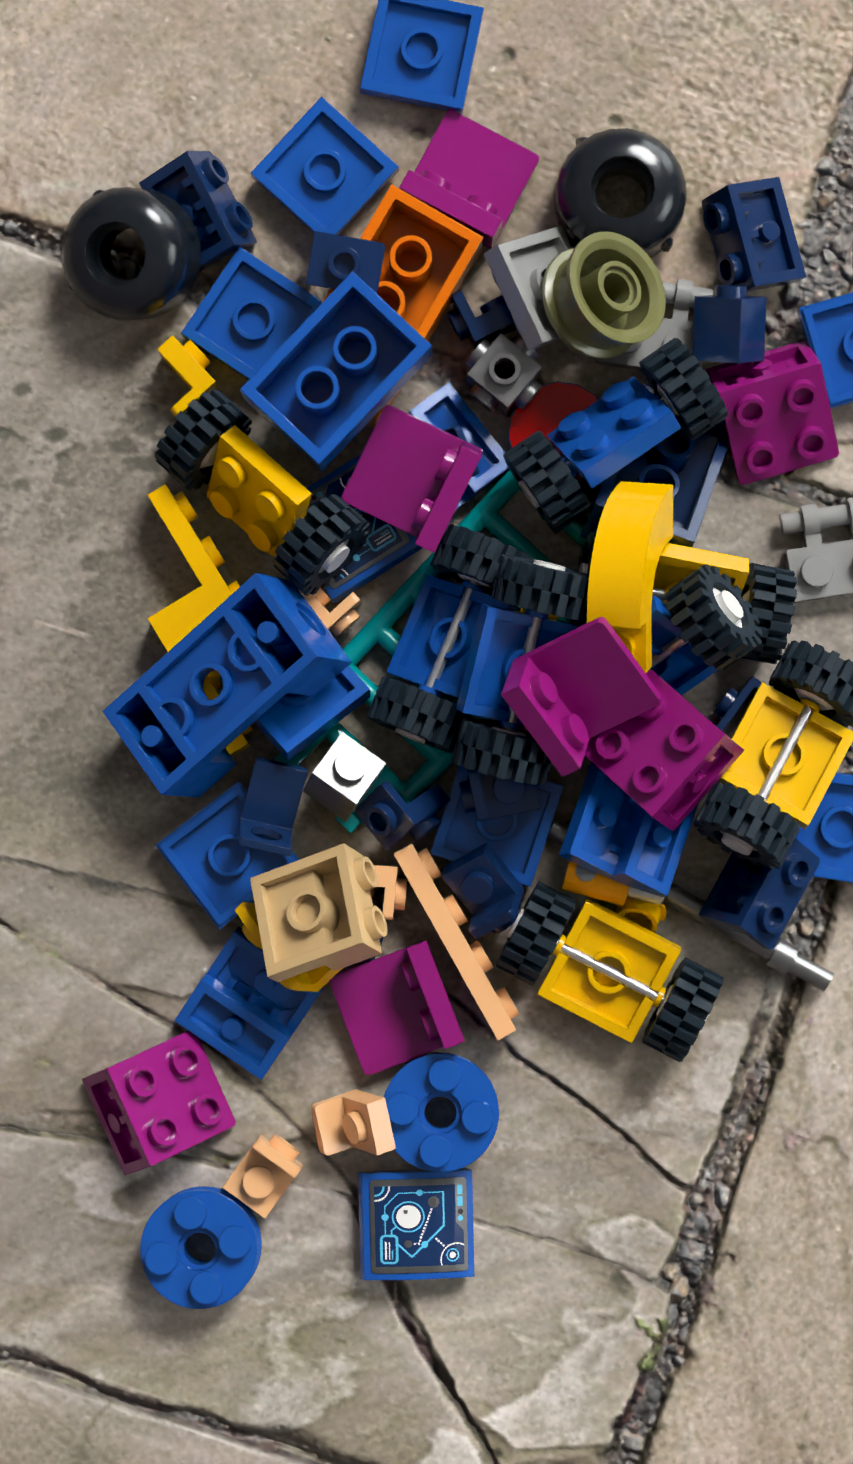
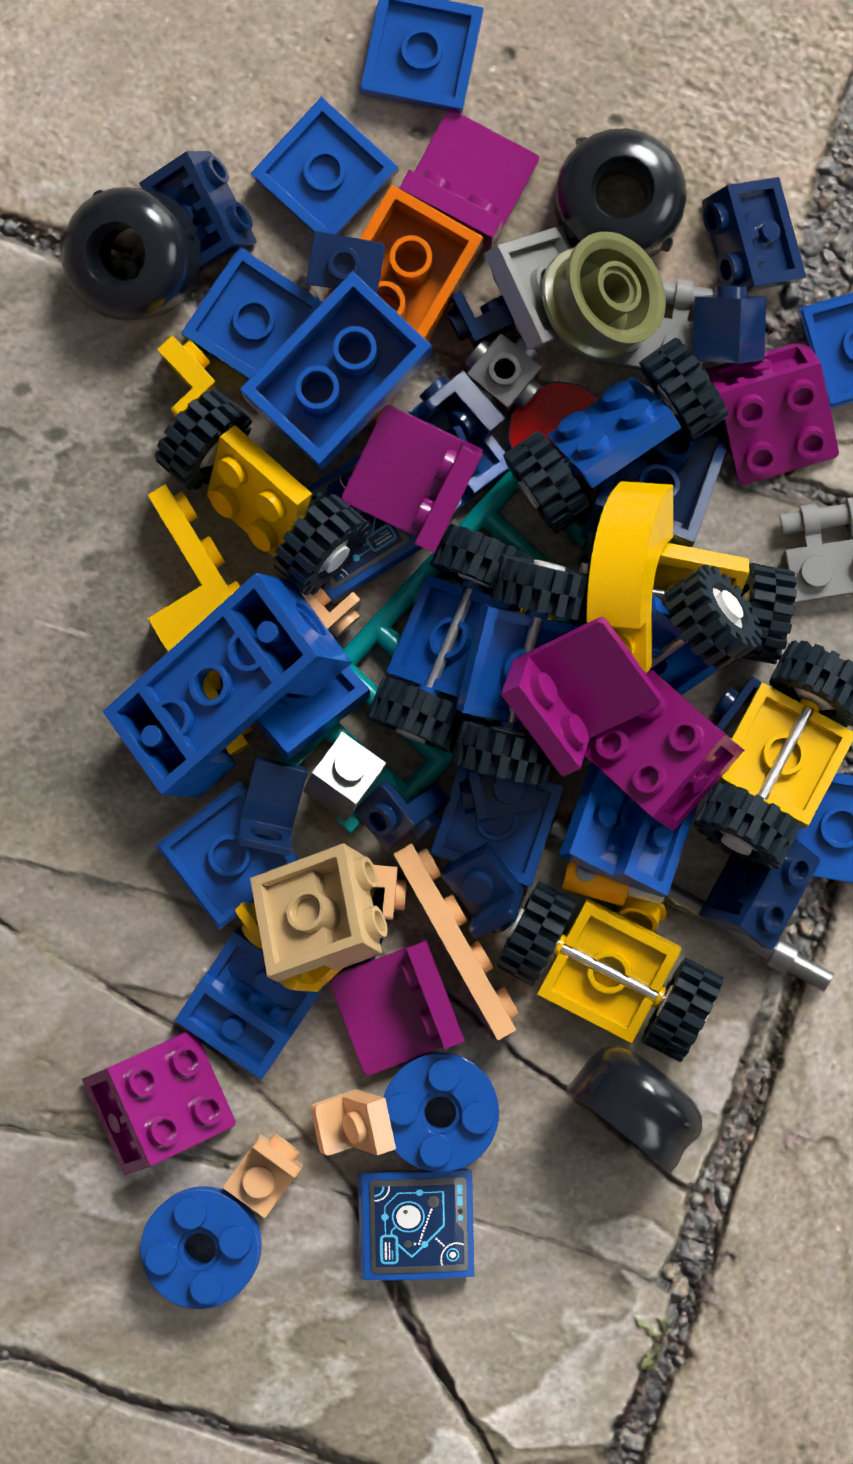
(464, 406): none -> dark blue bracket
(639, 1104): none -> black piece

